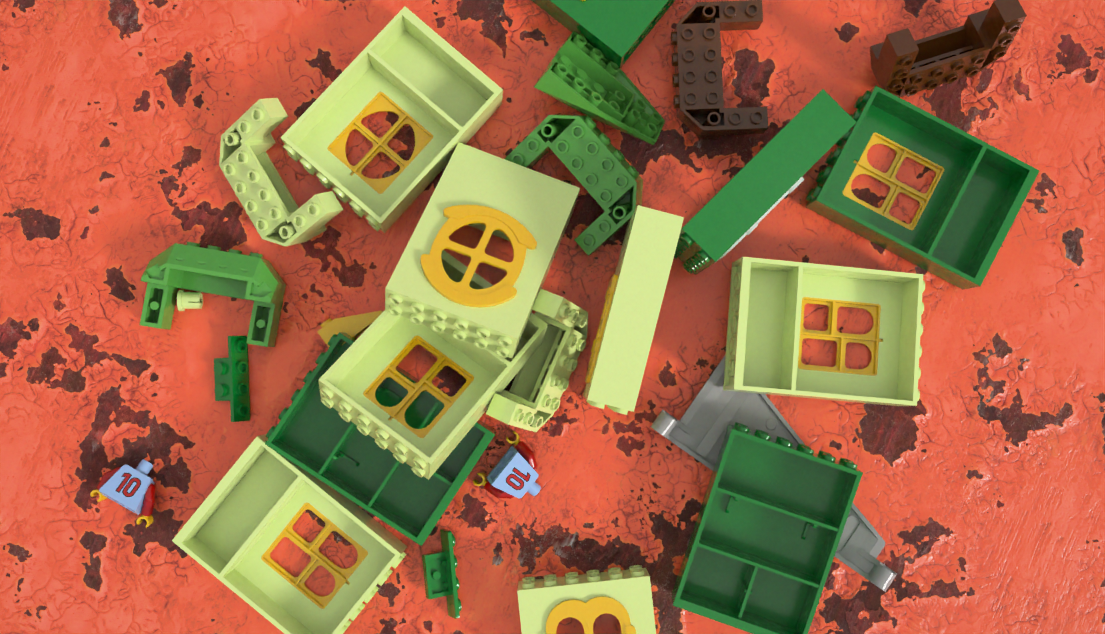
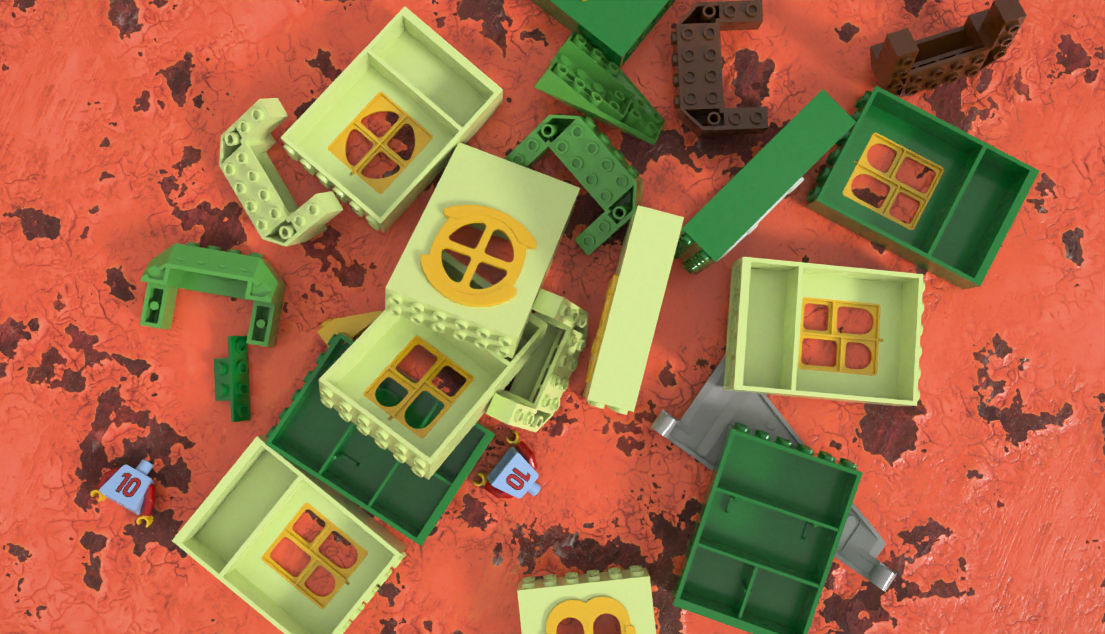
(189, 300): yellowish green bush -> none
(441, 575): green bracket -> none

